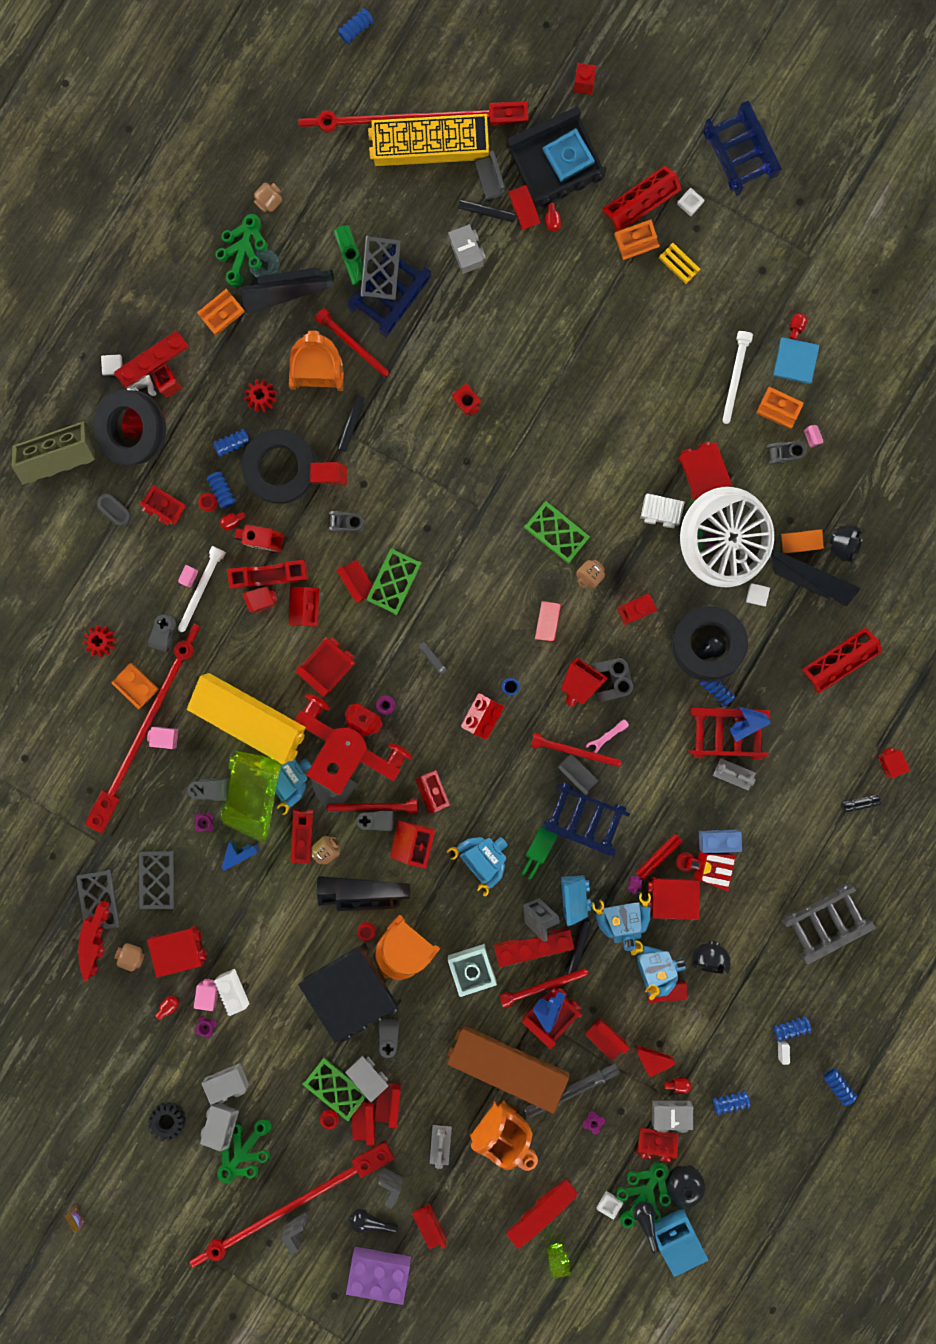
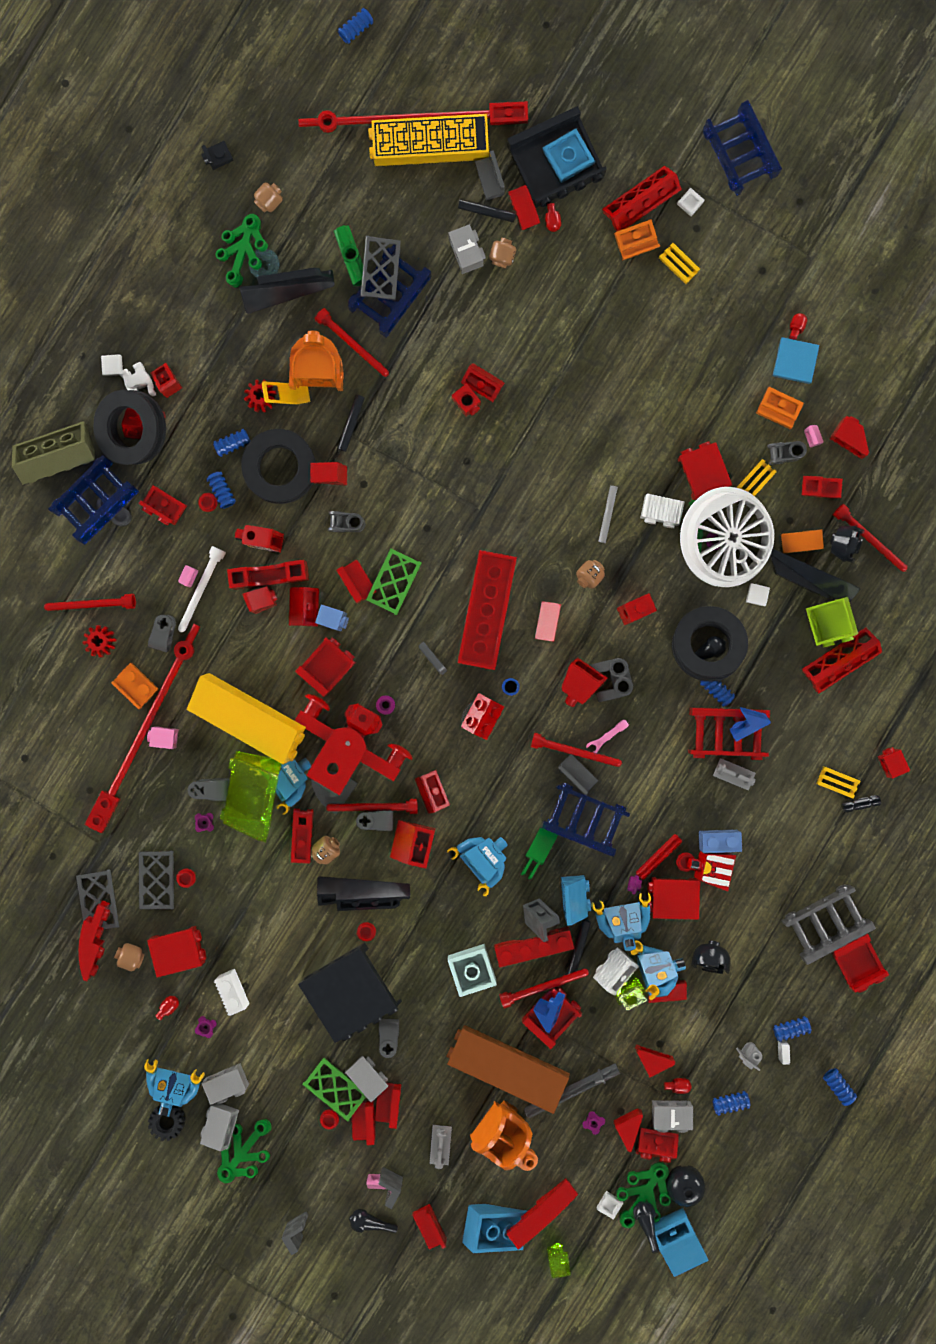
(74, 1219): pearl gold tile -> none
(106, 512): none -> clear blue fence
(127, 601): none -> red piece
(151, 359): red plate -> none
(171, 1087): none -> dark azure torso
(186, 878): none -> red plate
(206, 995): bright pink brick -> none
(216, 155): none -> black bracket
(221, 312): orange plate -> none
(231, 521): red cylinder -> none
(234, 856): blue slope -> none
(286, 395): none -> yellow piece
(332, 618): none -> medium blue brick
(363, 1165): red bar -> none
(372, 1181): none -> bright pink slope
(378, 1275): medium lavender brick -> none
(402, 951): orange animal -> none
(482, 382): none -> red slope
(487, 610): none -> red plate
(487, 1228): none -> dark azure slope
(502, 253): none -> medium nougat head
(572, 528): bright green window -> none
(584, 79): red brick -> none
(607, 1039): red panel -> none
(608, 513): none -> light grey bar
(615, 971): none -> white brick
(628, 1127): none -> red slope
(631, 994): none -> clear neon green brick
(743, 339): white piece -> none
(750, 1055): none -> light grey hinge
(766, 468): none -> yellow tile
(822, 487): none -> red slope
(832, 622): none -> lime piece
(843, 513): none -> red piece
(851, 436): none -> red slope
(853, 788): none -> yellow tile
(860, 964): none -> red panel

